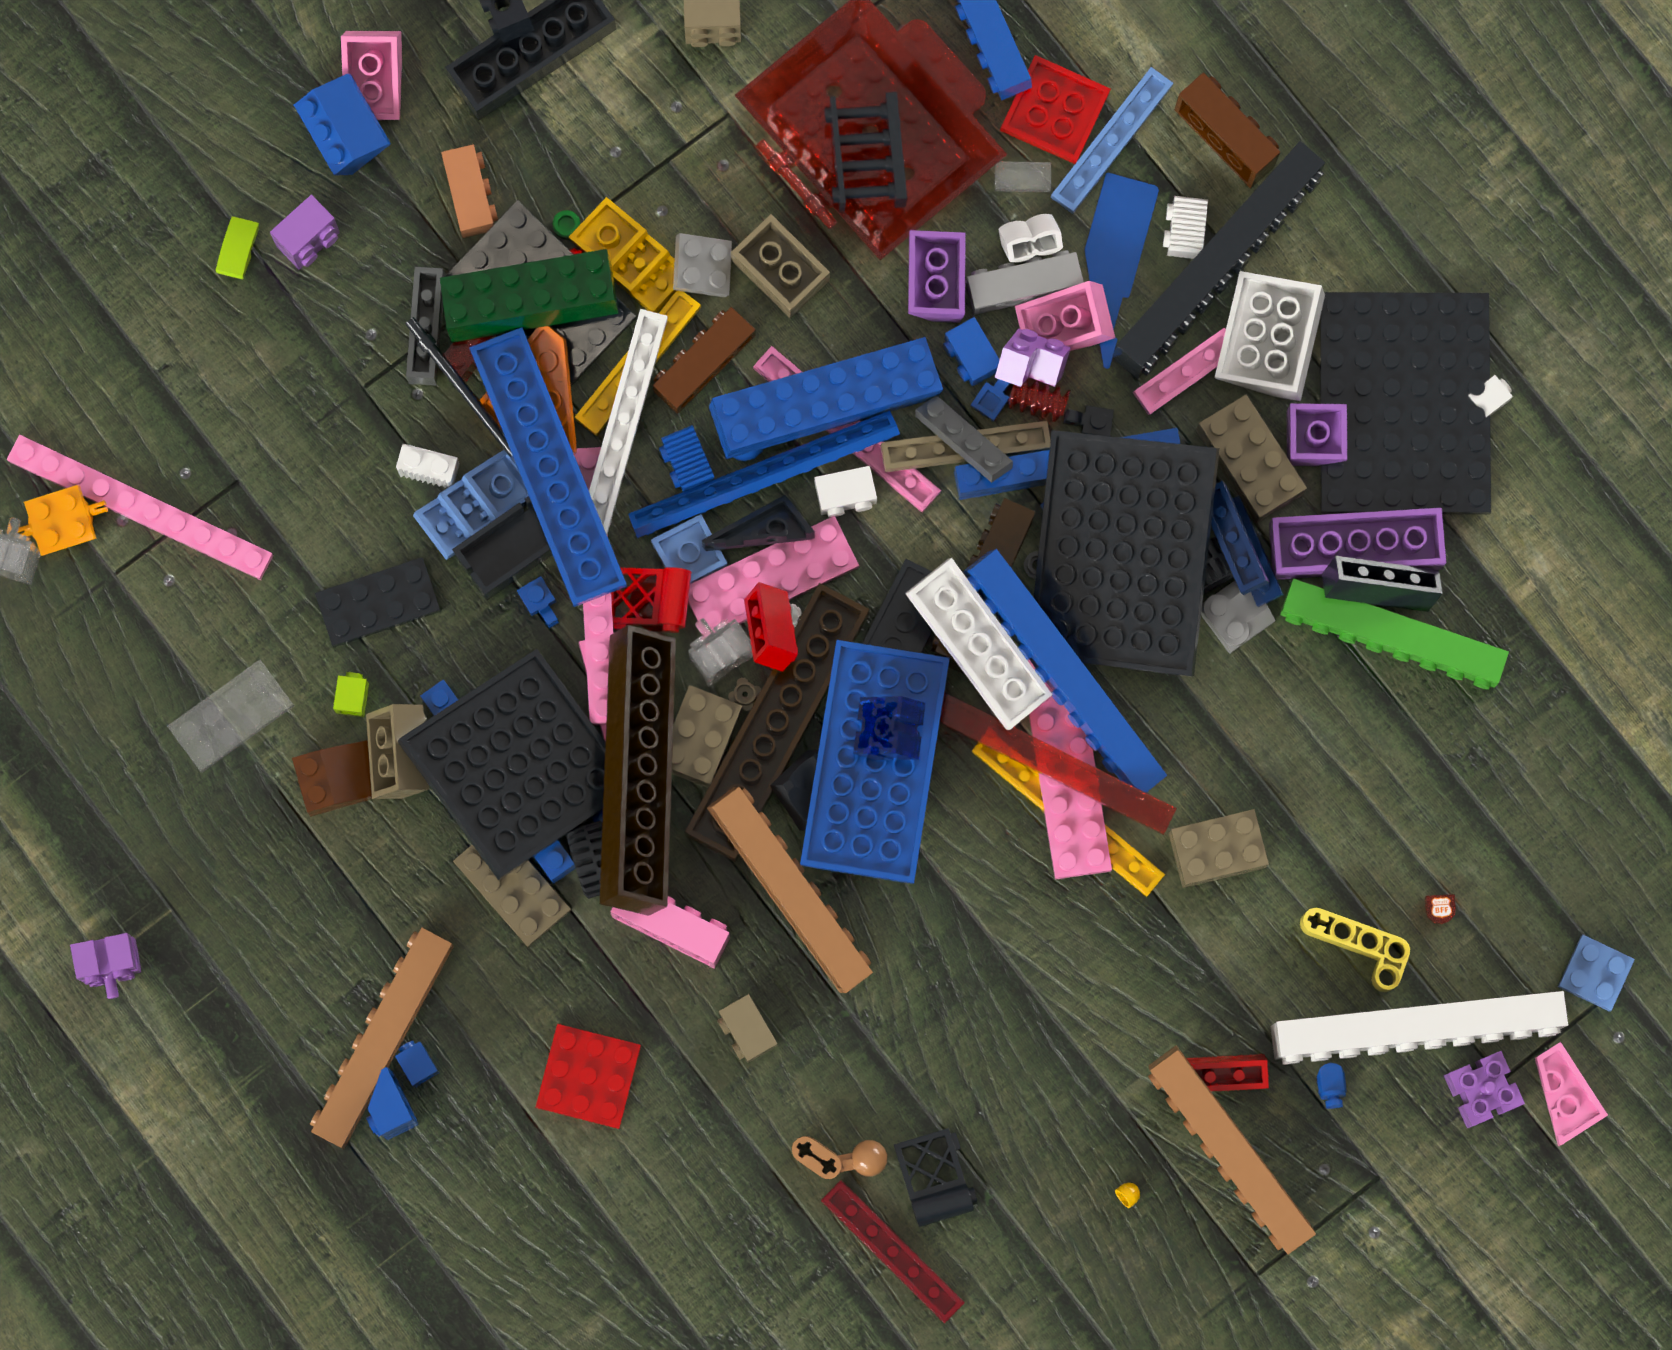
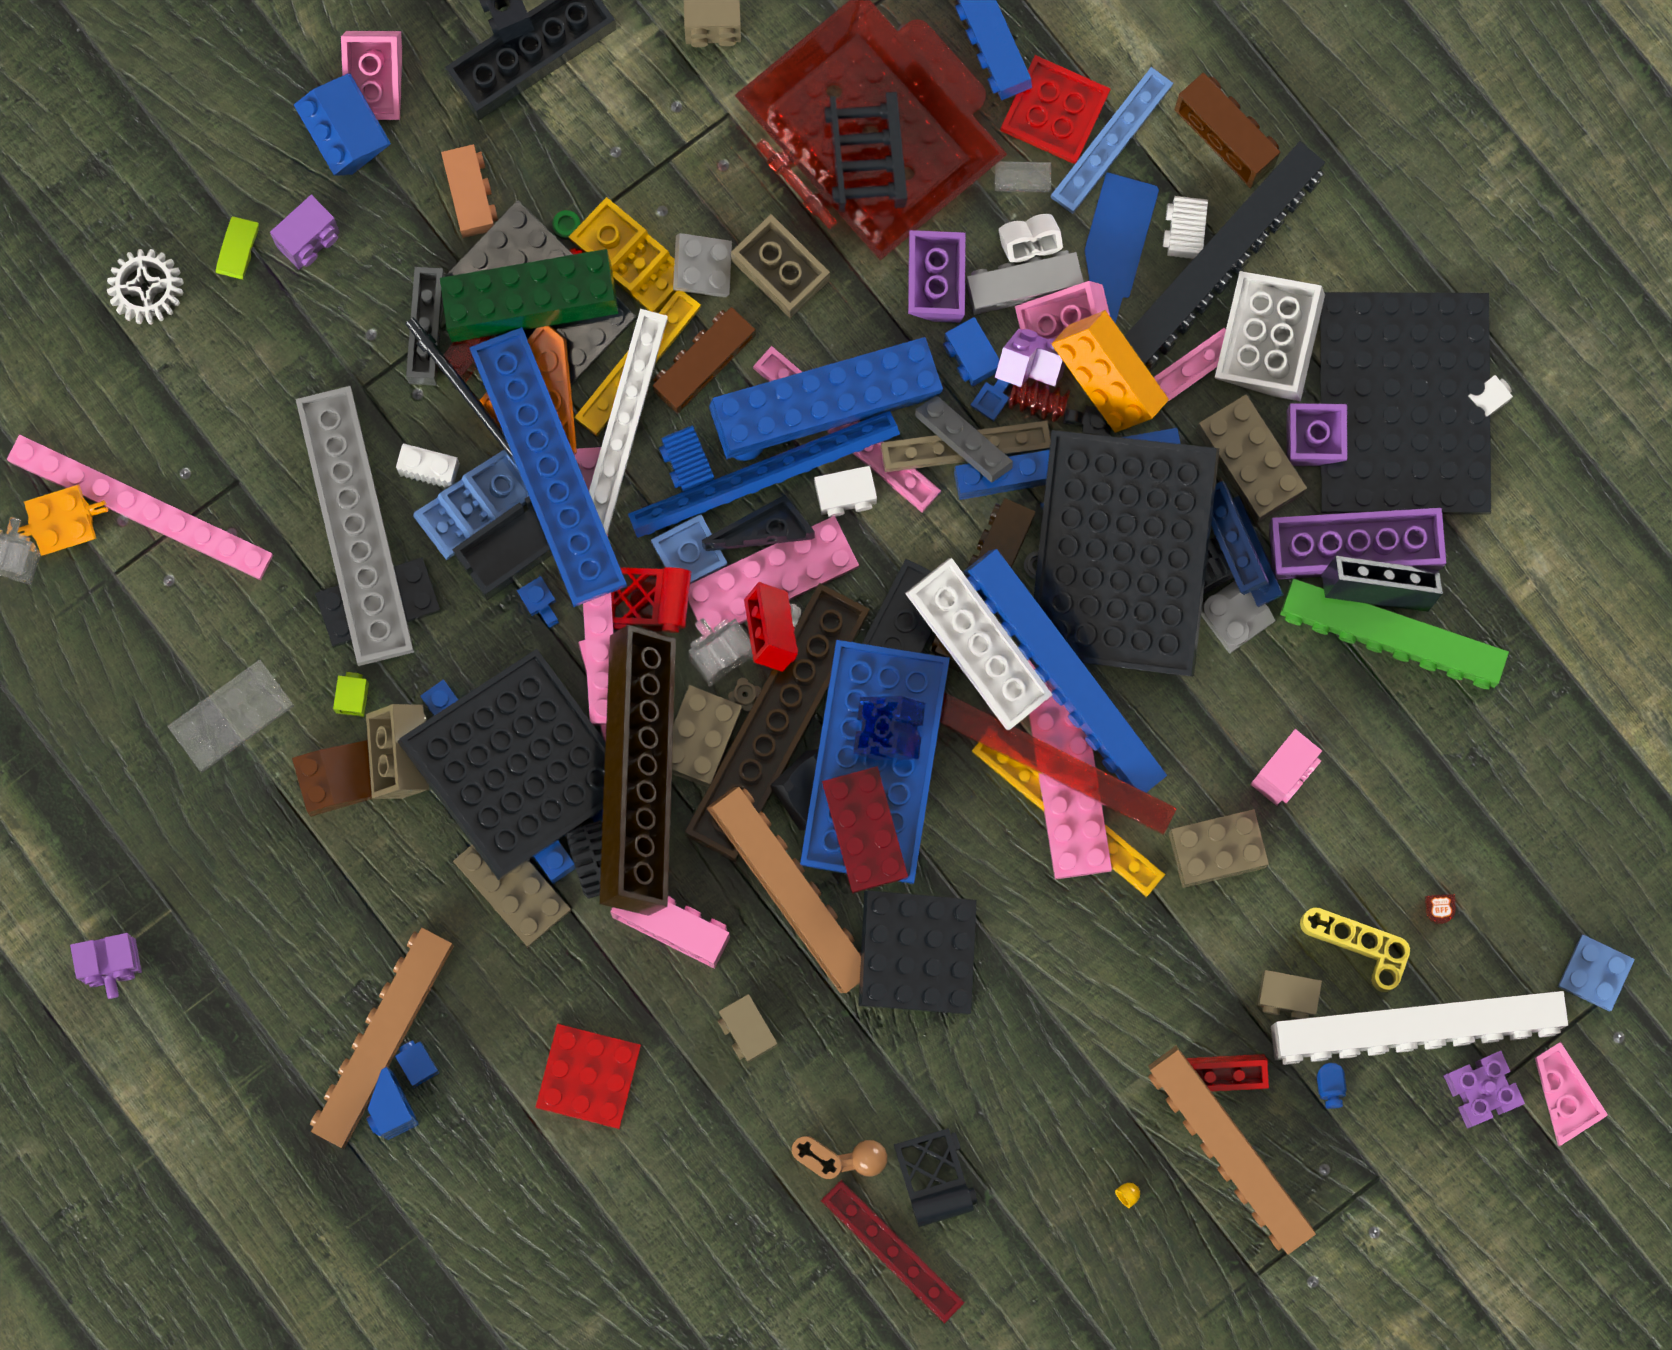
(133, 287): none -> white gear
(354, 526): none -> light grey plate
(865, 829): none -> dark red plate
(917, 952): none -> black plate
(1110, 371): none -> light orange brick
(1283, 772): none -> bright pink brick
(1288, 994): none -> dark tan brick

